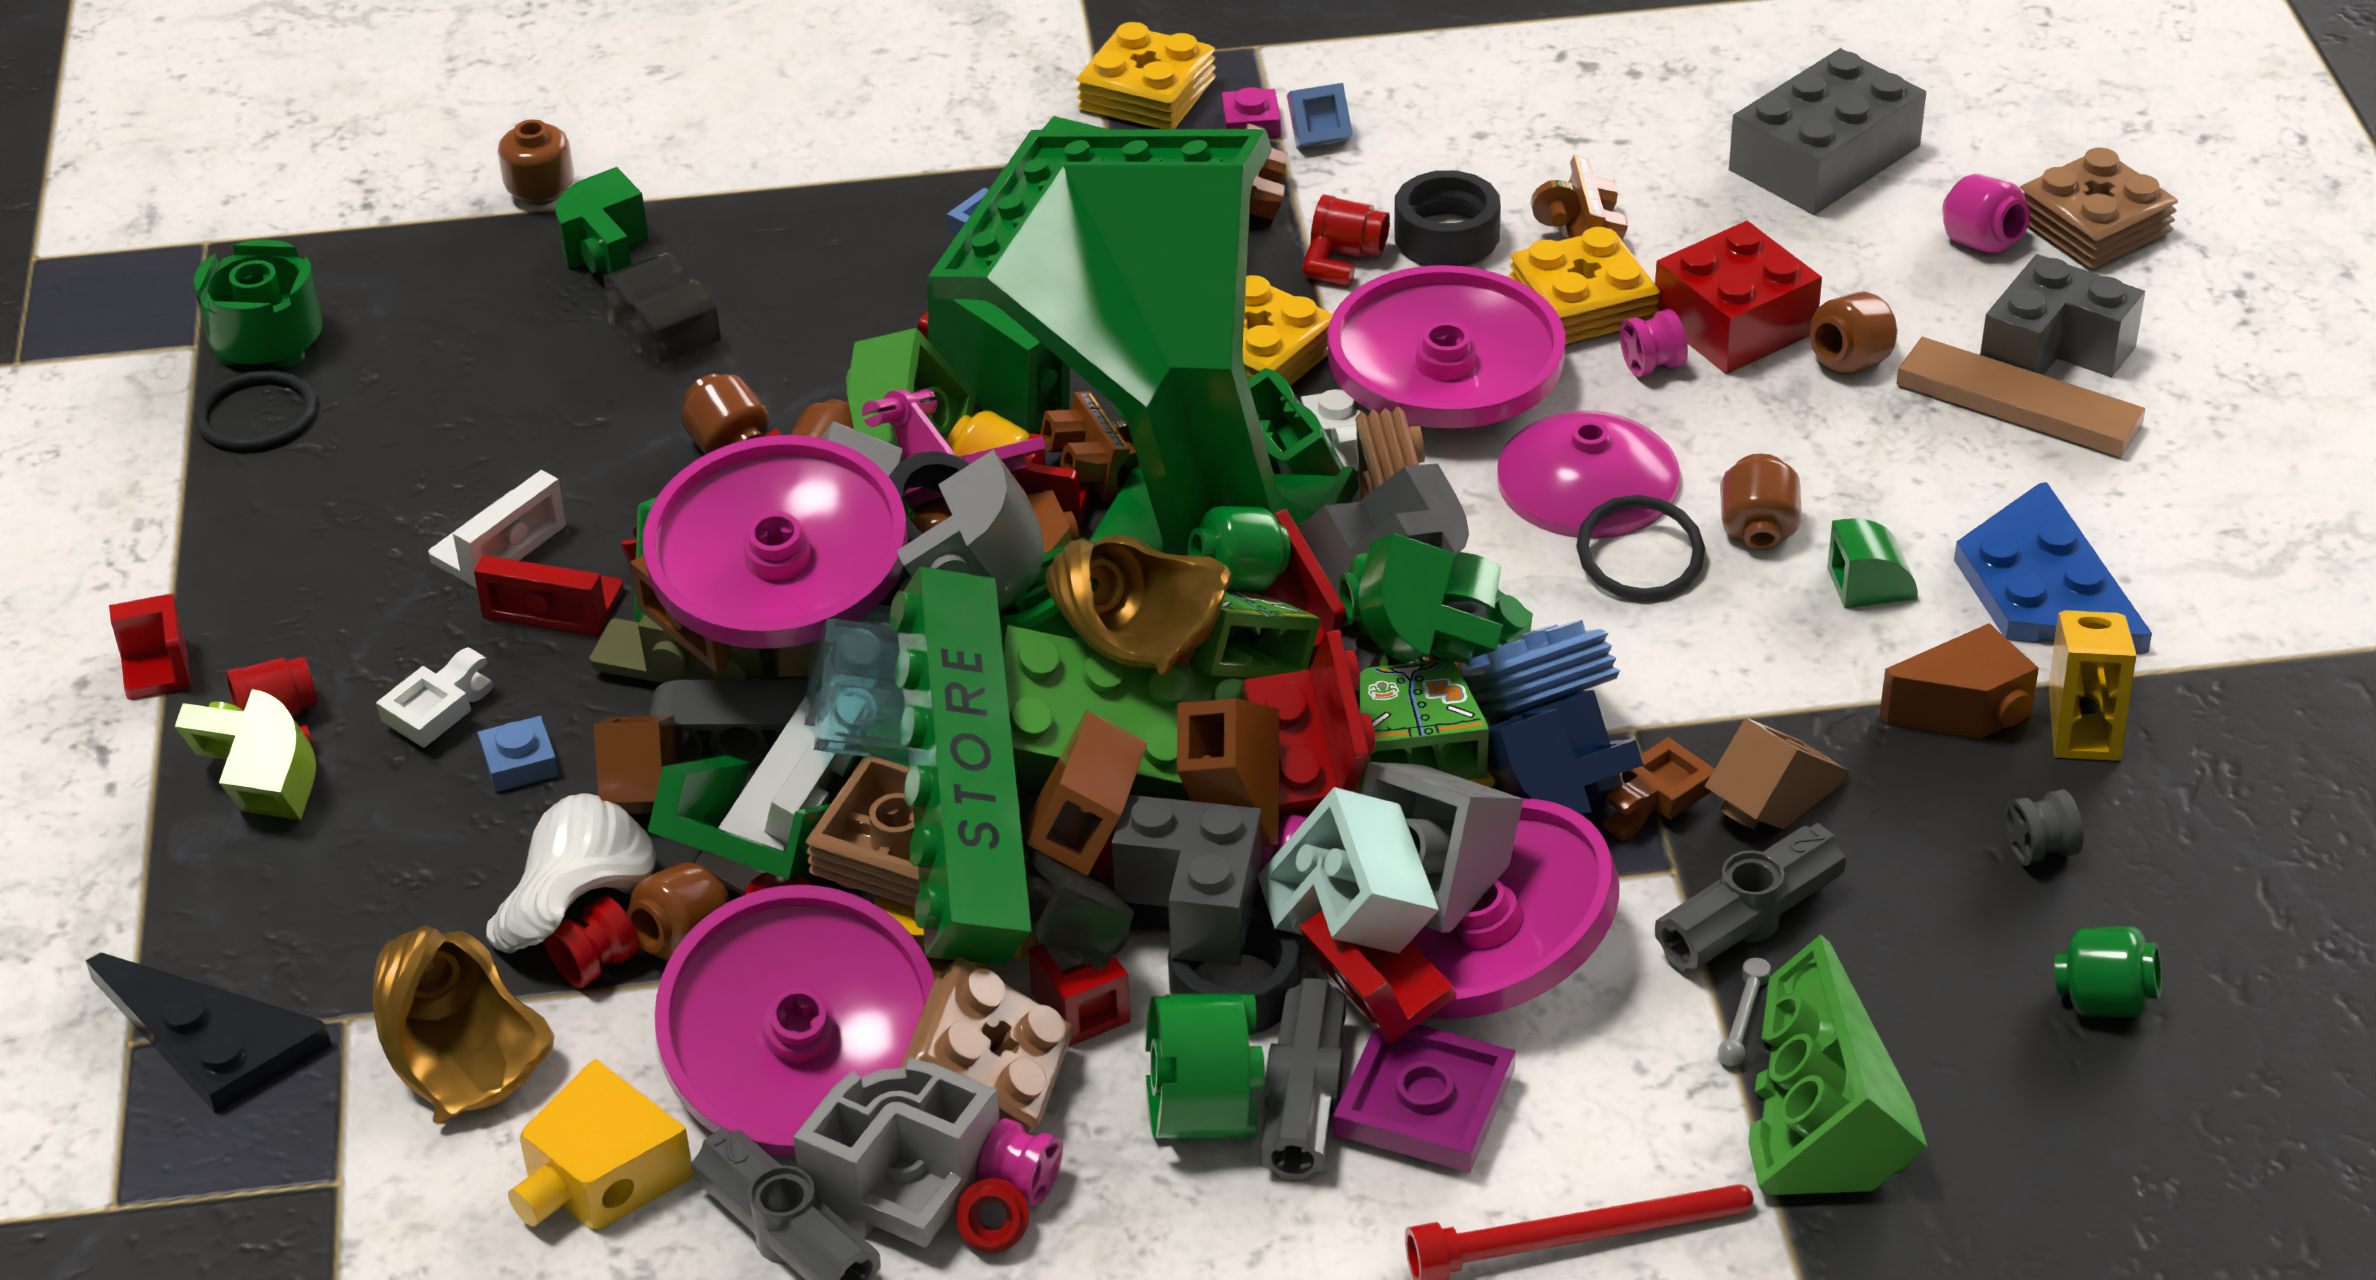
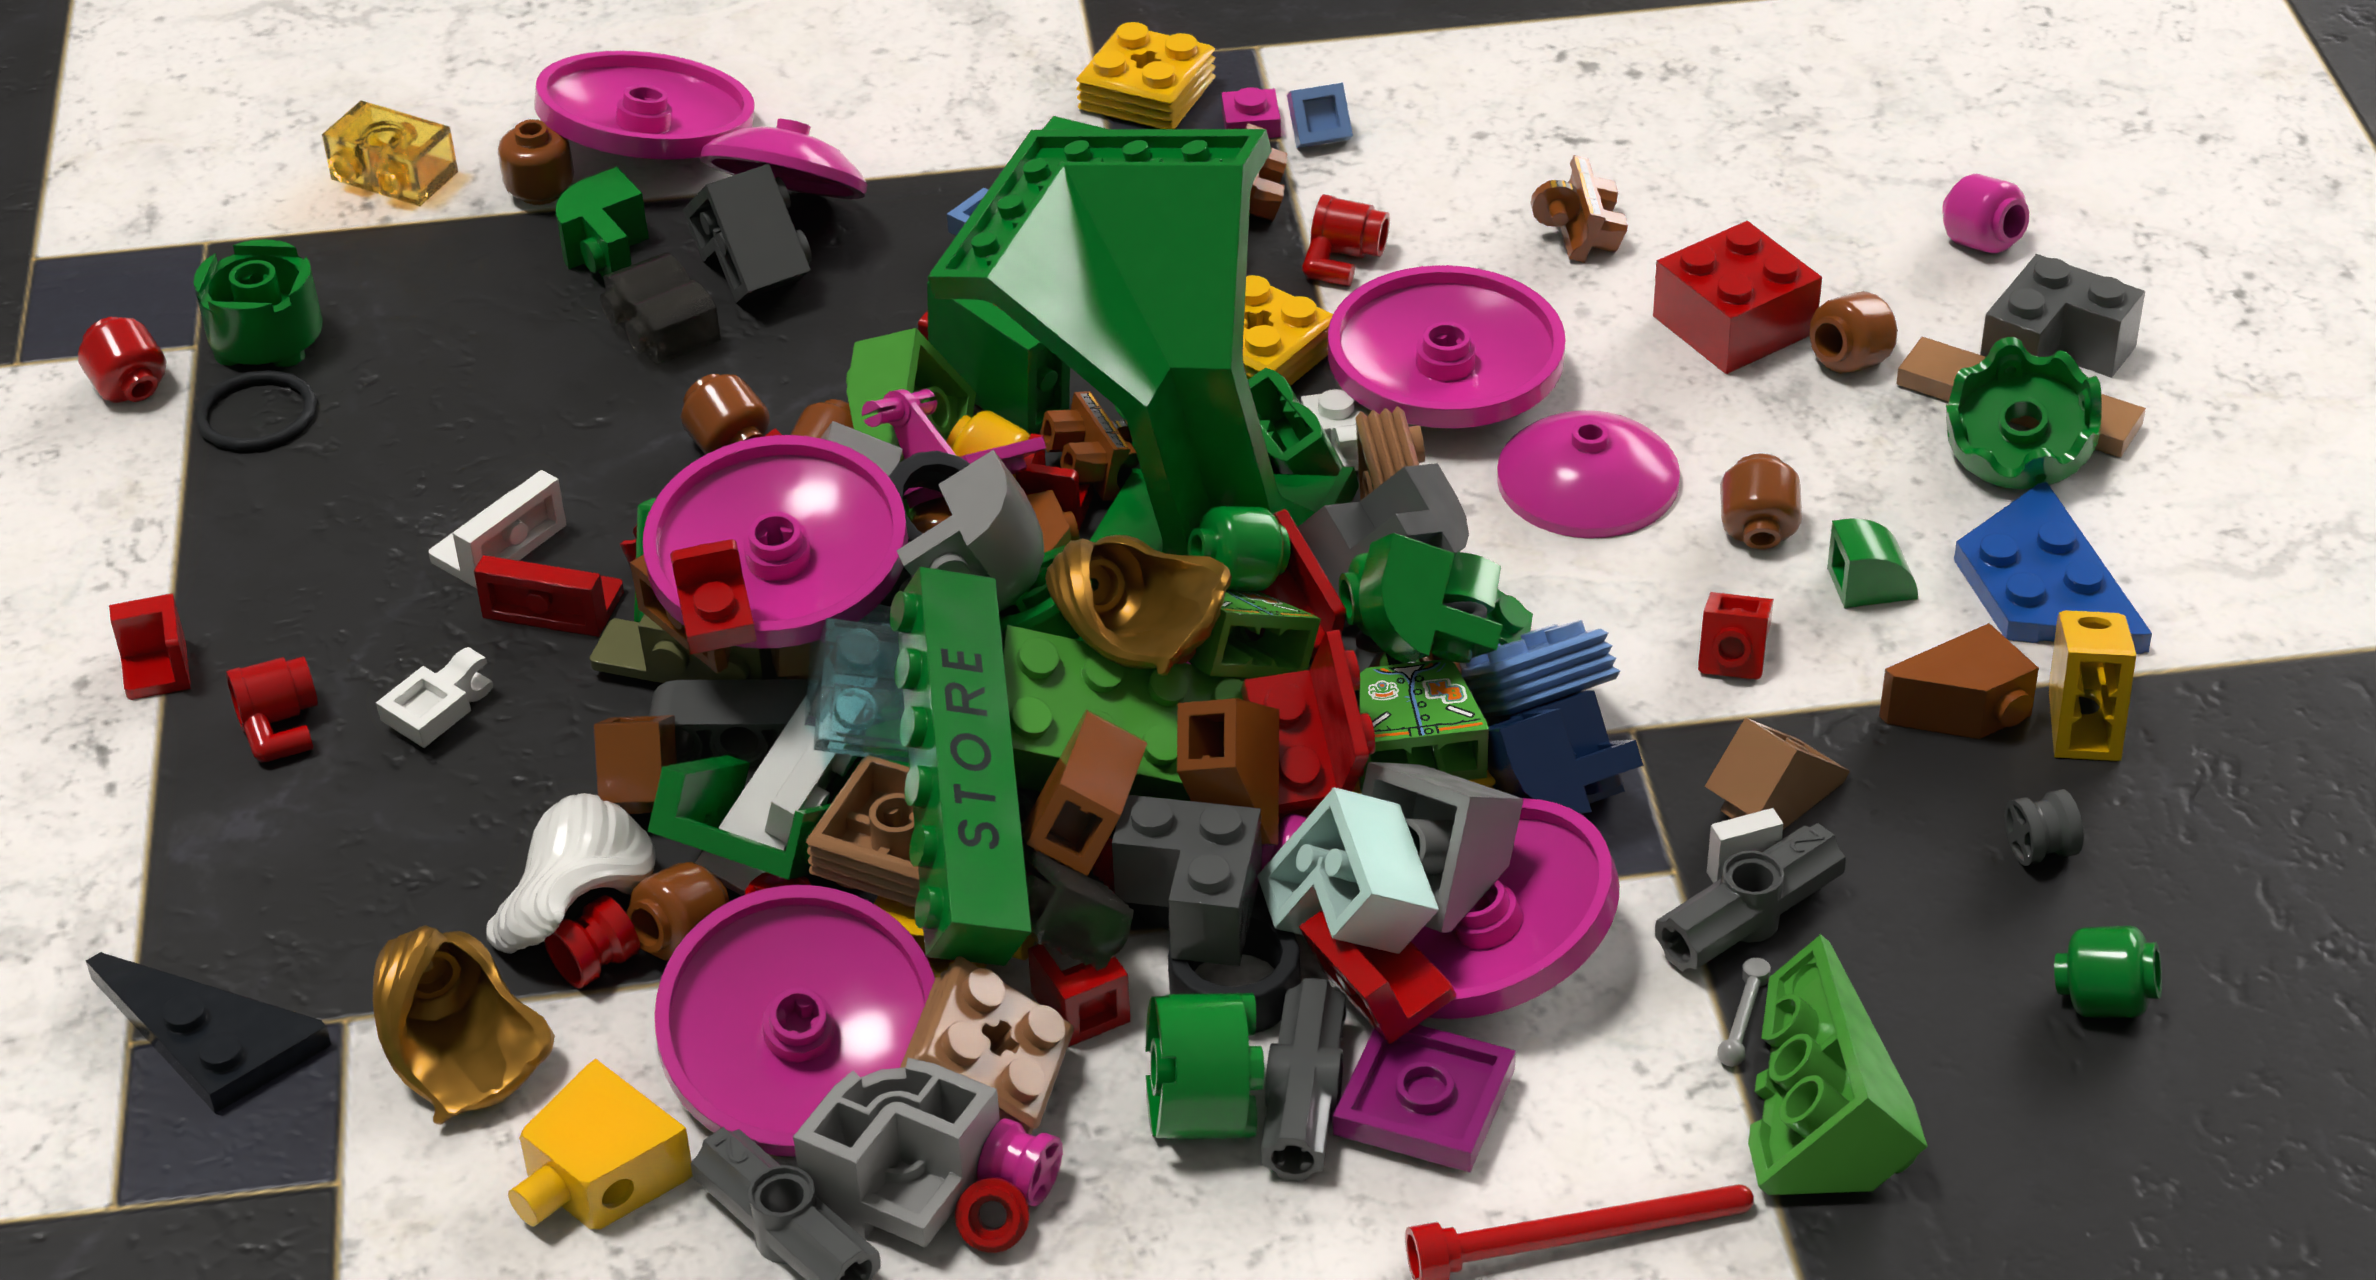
(121, 359): none -> red head
(265, 750): brick -> none
(390, 153): none -> clear yellow brick
(518, 753): medium blue plate -> none
(641, 103): none -> dark pink dish
(713, 596): none -> red bracket
(750, 232): none -> dark grey brick
(793, 155): none -> dark pink dish
(1447, 194): black tyre -> none
(1588, 282): yellow brick -> none
(1631, 592): black piece -> none
(1653, 342): dark pink wheel -> none
(1666, 783): dark orange plate -> none
(1734, 635): none -> red bracket
(1745, 833): none -> white tile
(1827, 130): dark grey brick -> none
(2017, 385): none -> green plate
(2098, 207): medium nougat brick -> none

